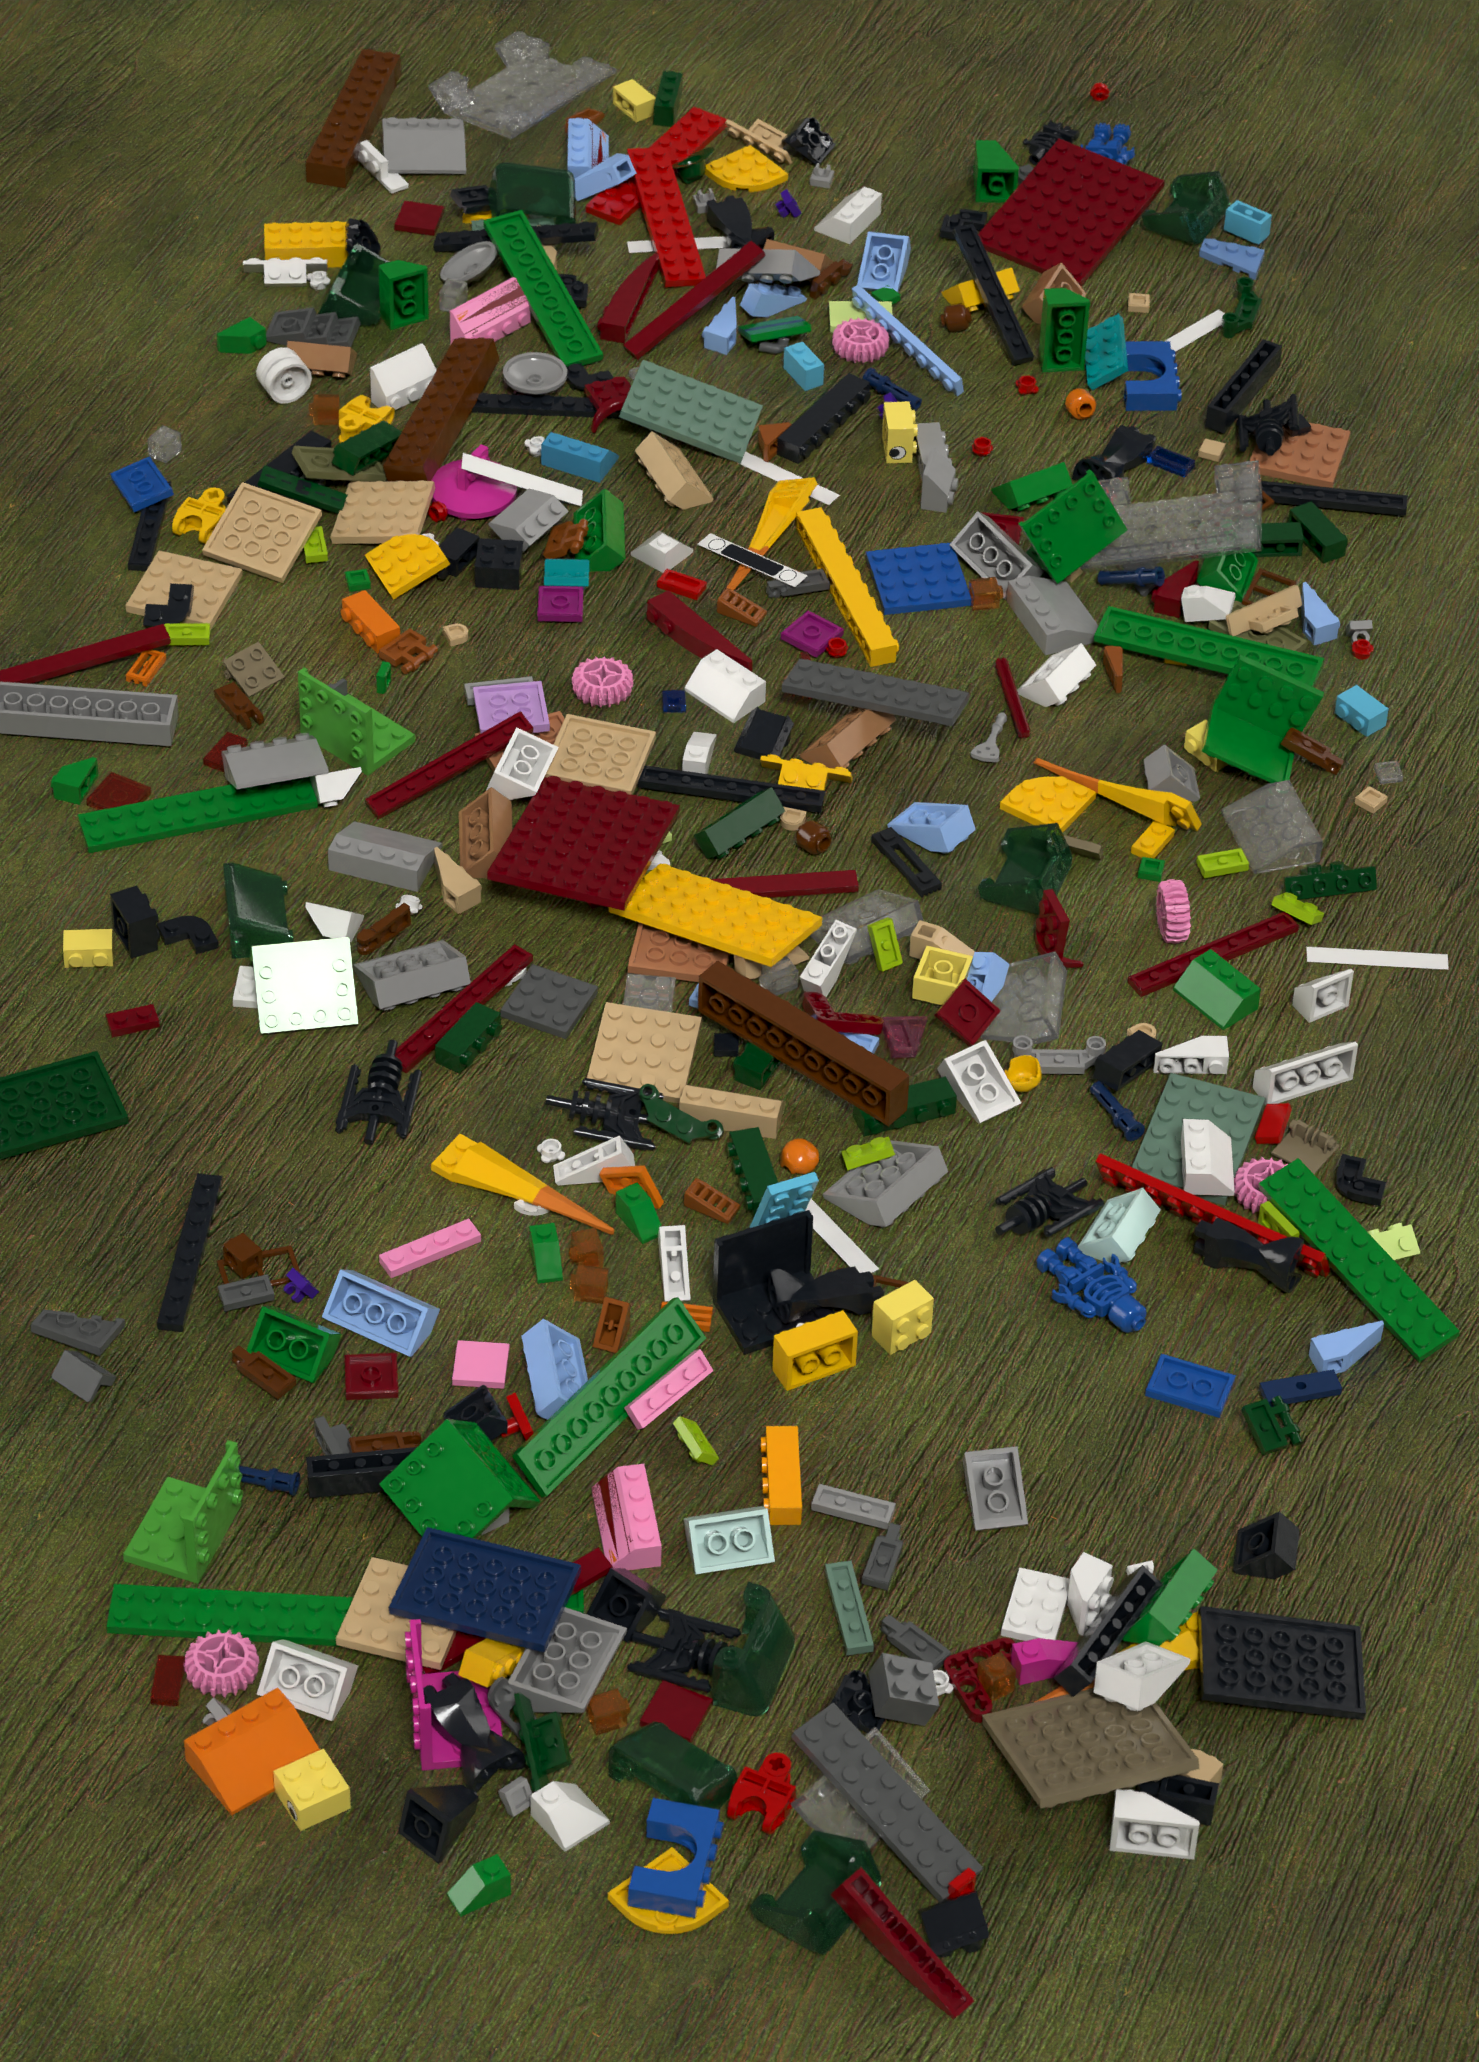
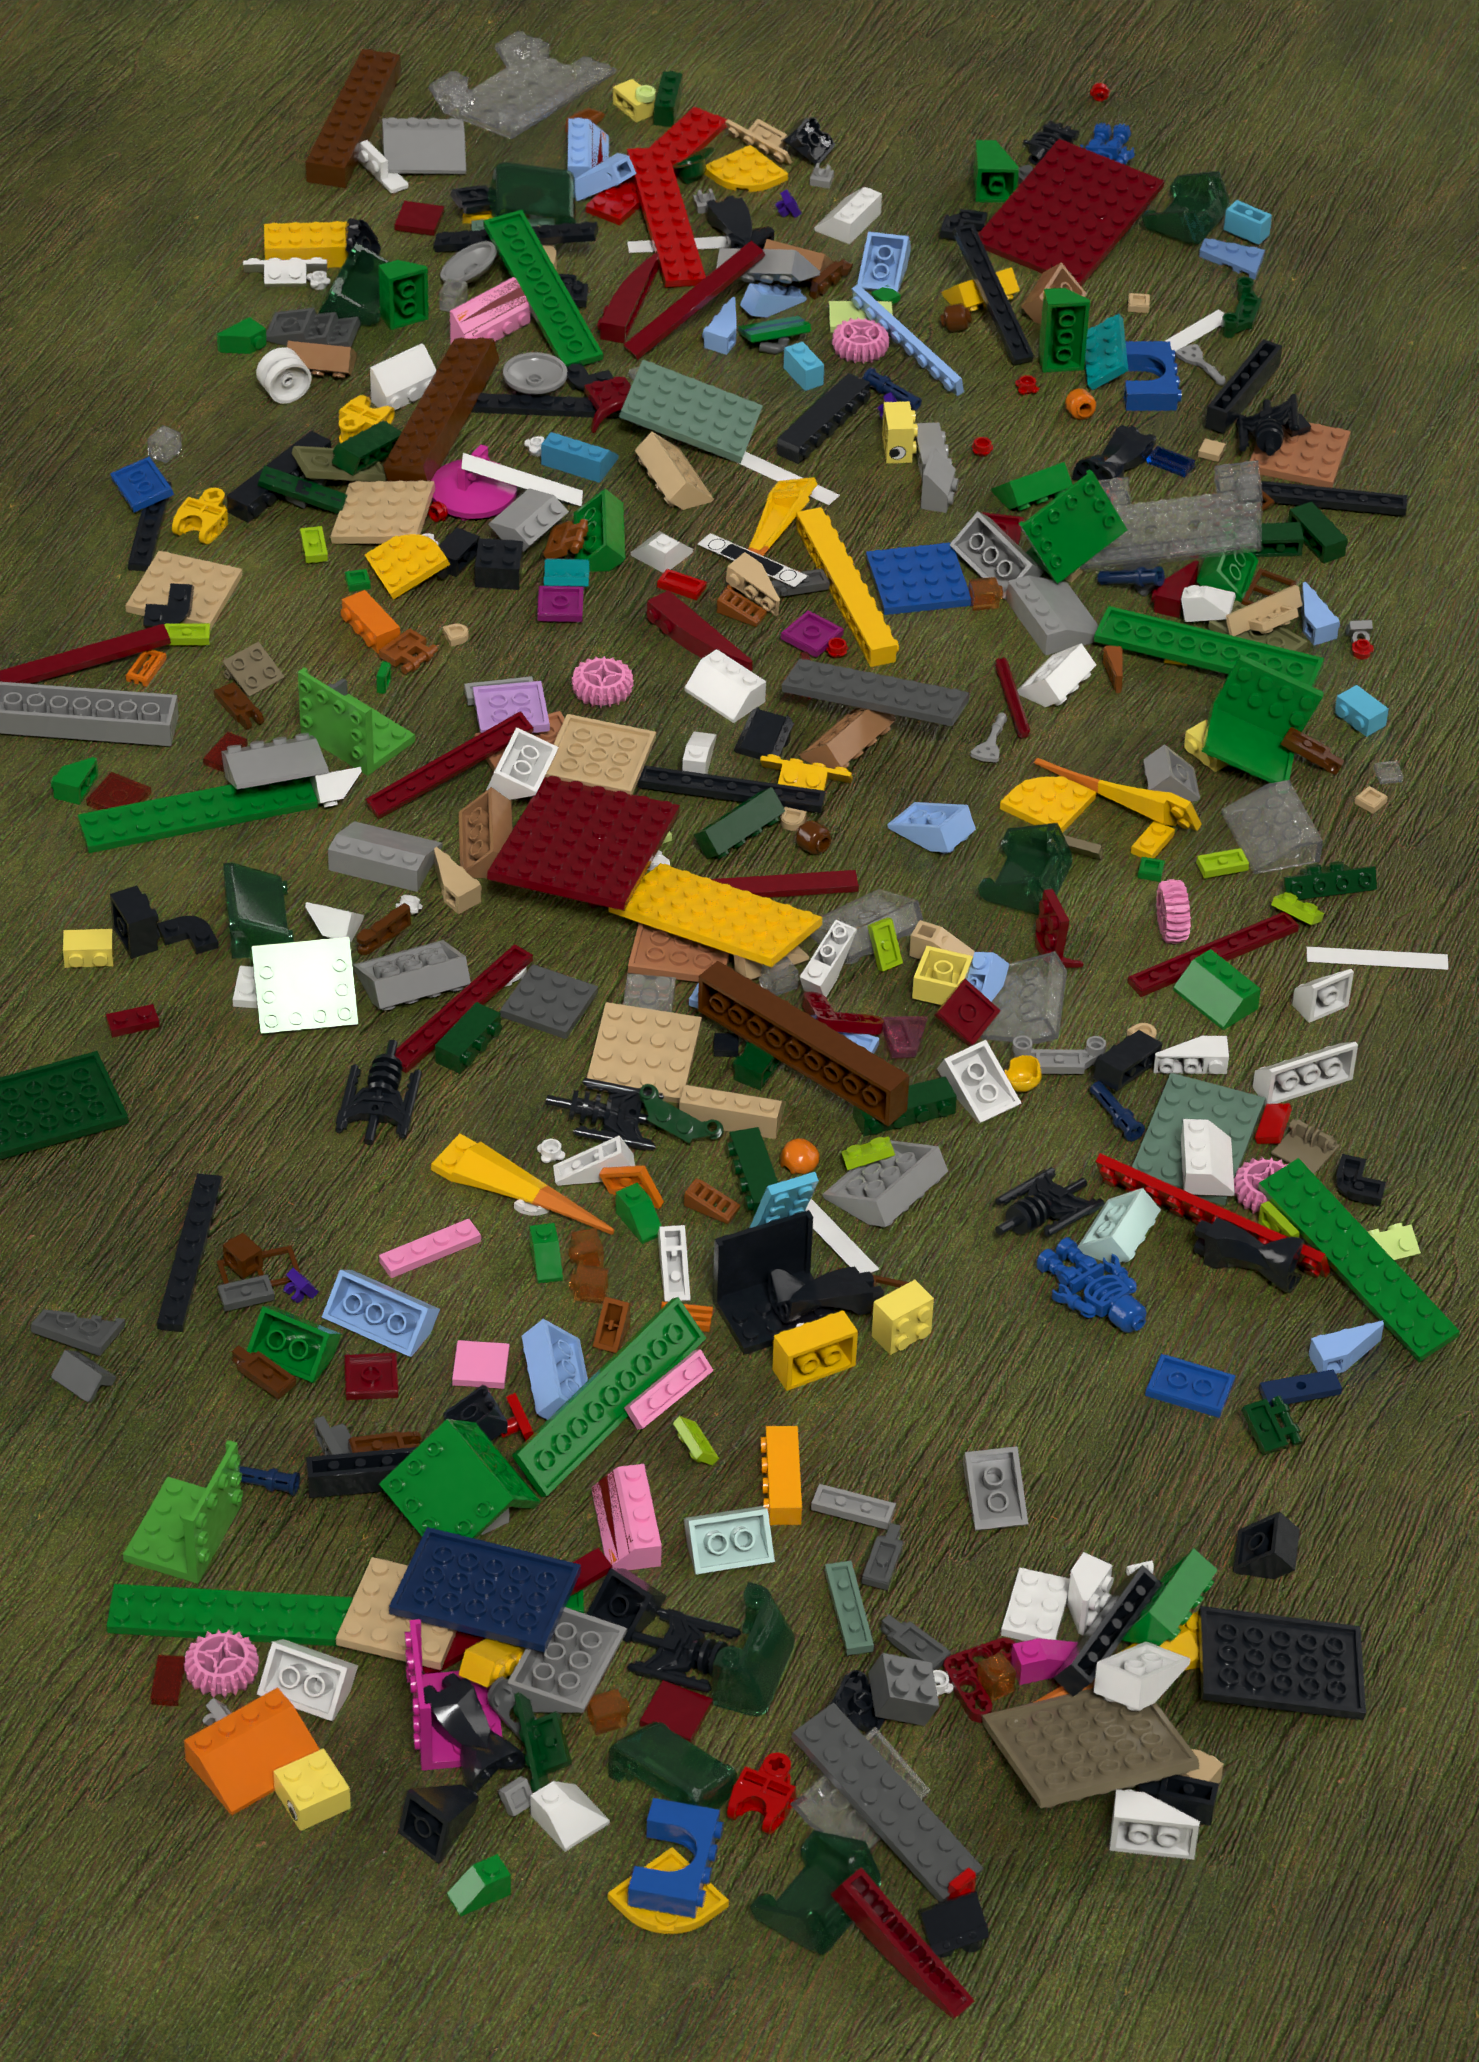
(262, 532): tan plate -> none
(325, 409): clear orange brick -> none
(645, 94): none -> yellowish green tile
(674, 700): clear blue plate -> none
(752, 580): none -> tan slope
(768, 438): dark orange slope -> none
(922, 882): black container -> none
(1193, 355): none -> light grey piece

